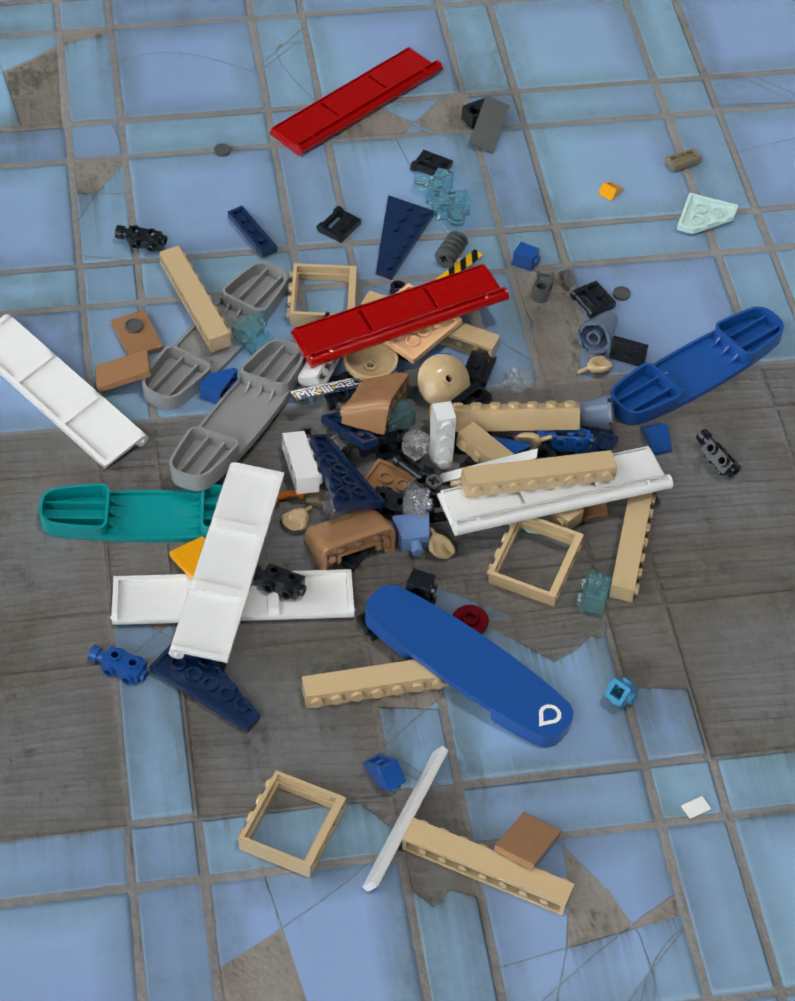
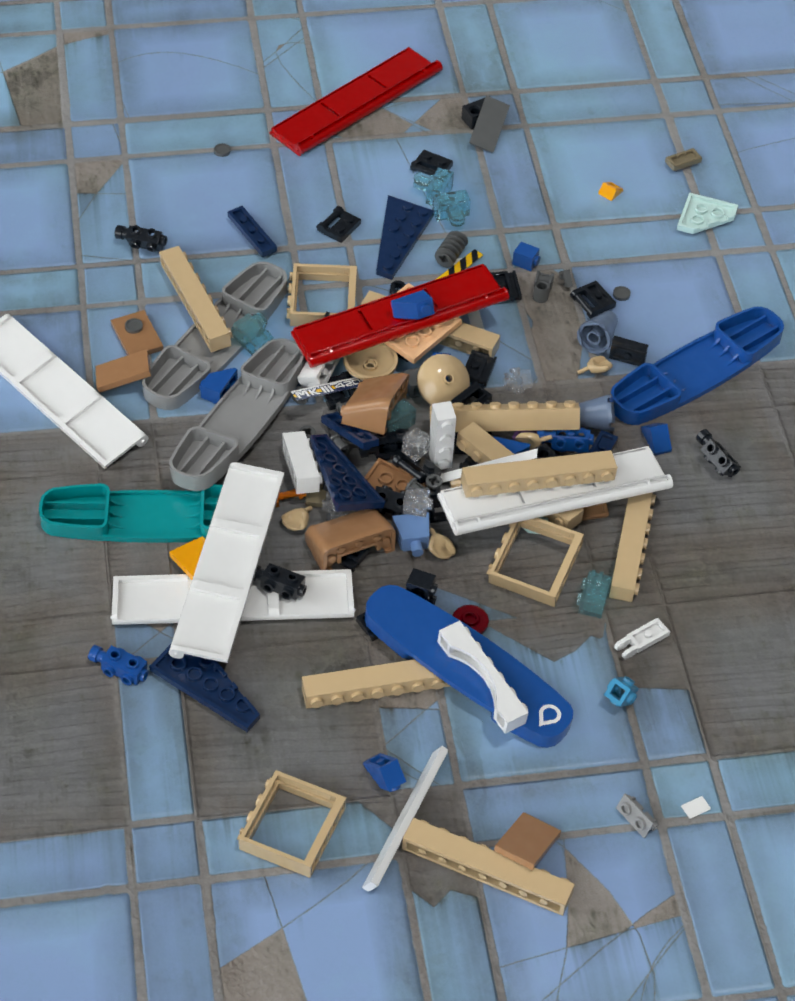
(413, 306): none -> blue slope
(460, 645): none -> white arch
(510, 282): none -> black plate
(635, 816): none -> light grey hinge
(642, 638): none -> white hinge

